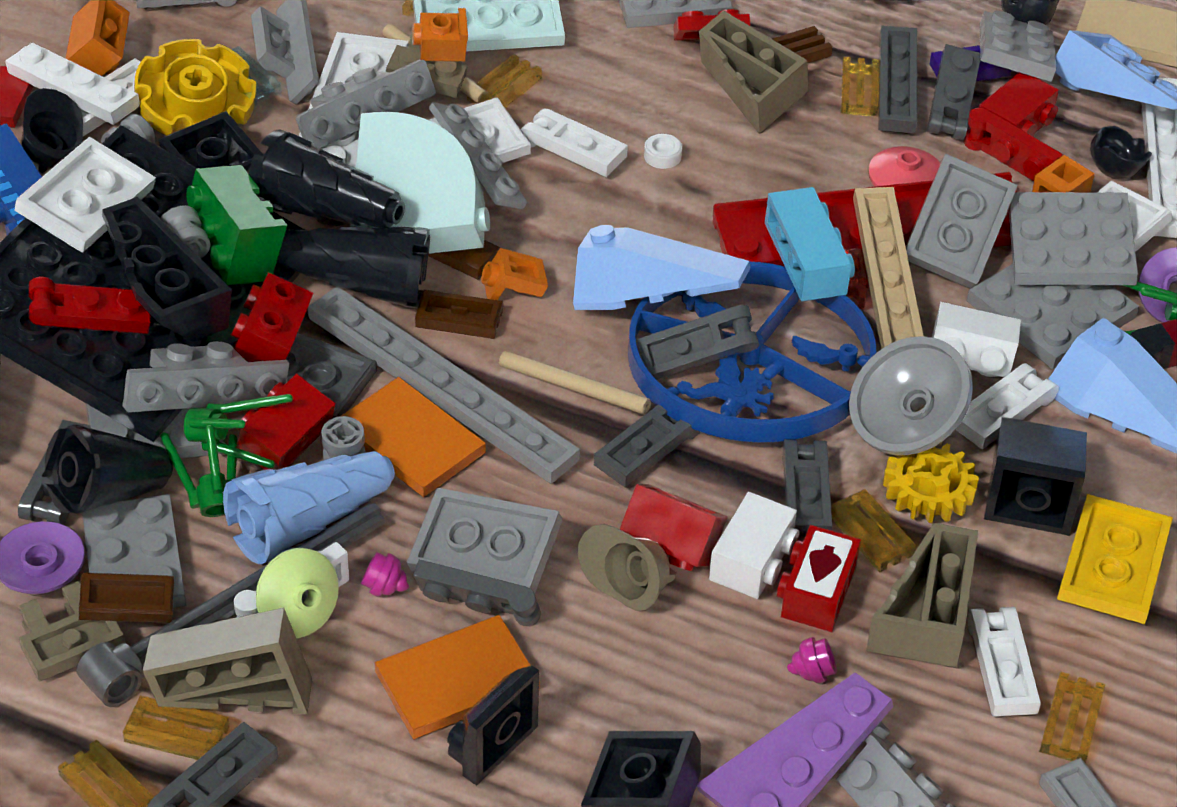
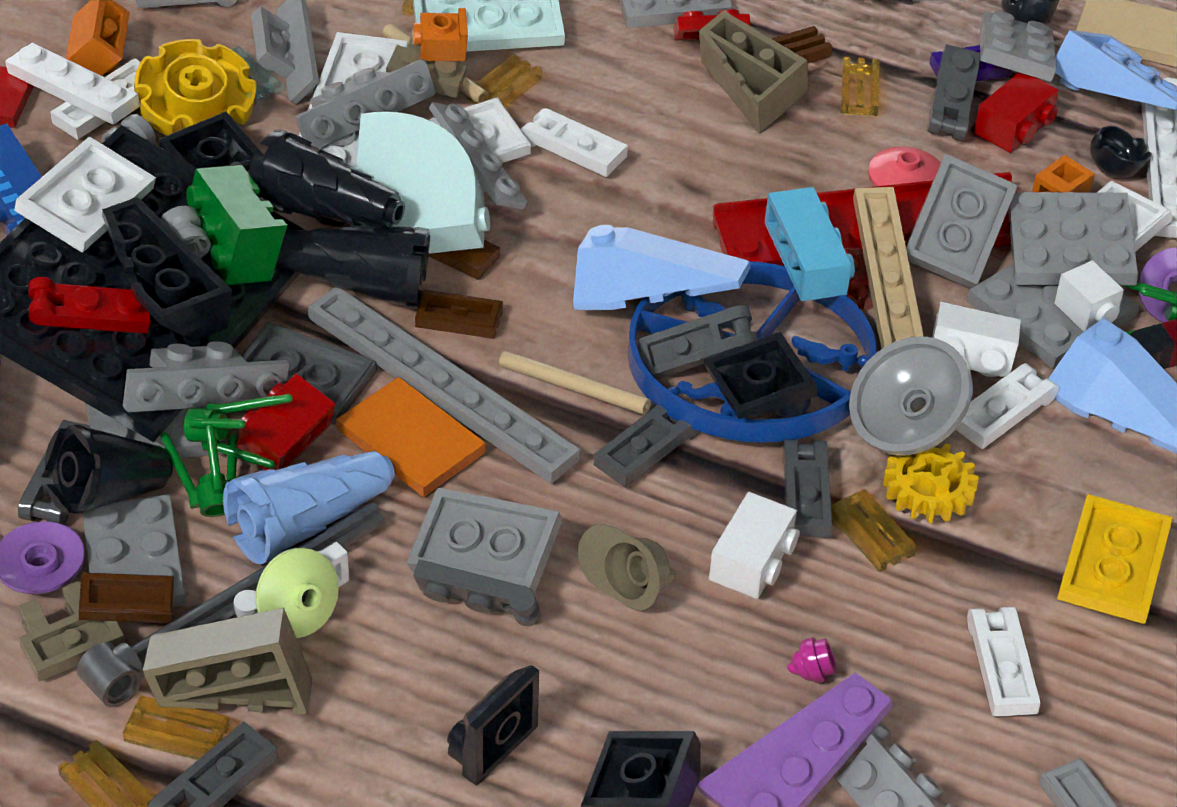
(50, 127): black piece -> none
(273, 320): red brick -> none
(342, 437): light grey wheel -> none
(385, 575): dark pink plate -> none
(449, 675): orange tile -> none
(514, 272): orange bracket -> none
(663, 151): white tile -> none
(678, 525): red brick -> none
(763, 378): none -> black slope
(819, 577): red brick -> none
(897, 79): dark grey plate -> none
(930, 601): dark tan wedge -> none
(1008, 143): red plate -> none
(1036, 476): black slope -> none
(1079, 690): clear yellow tile -> none
(1088, 295): none -> white brick

